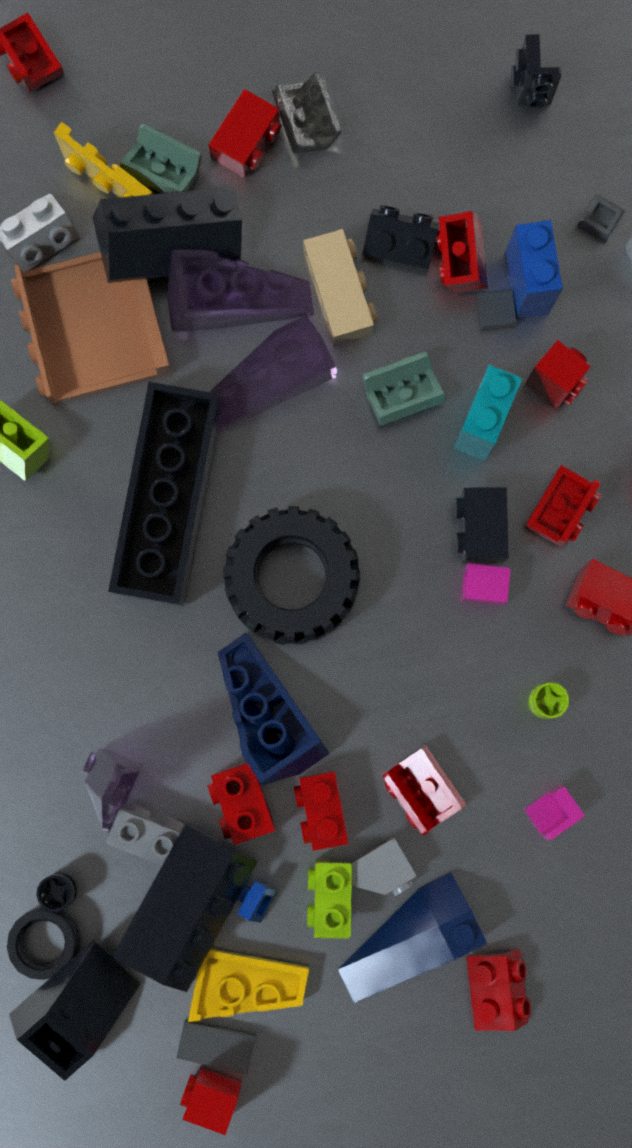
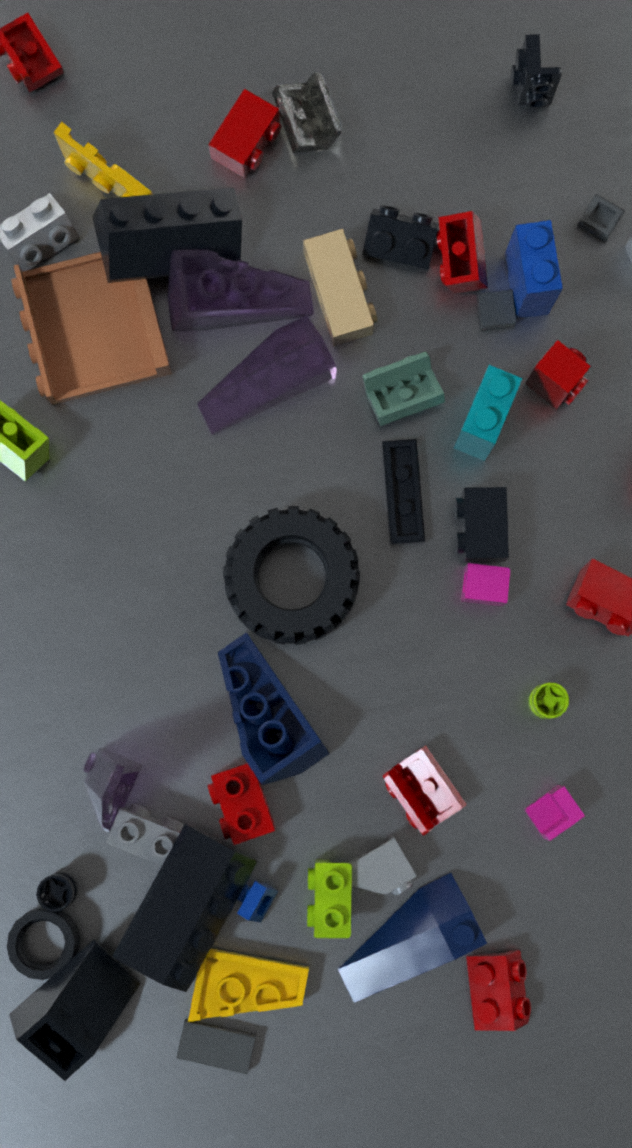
(162, 162): sand green bracket -> none
(165, 494): black brick -> none
(210, 1099): red brick -> none
(323, 811): red brick -> none
(403, 492): none -> black tile
(563, 505): red bracket -> none

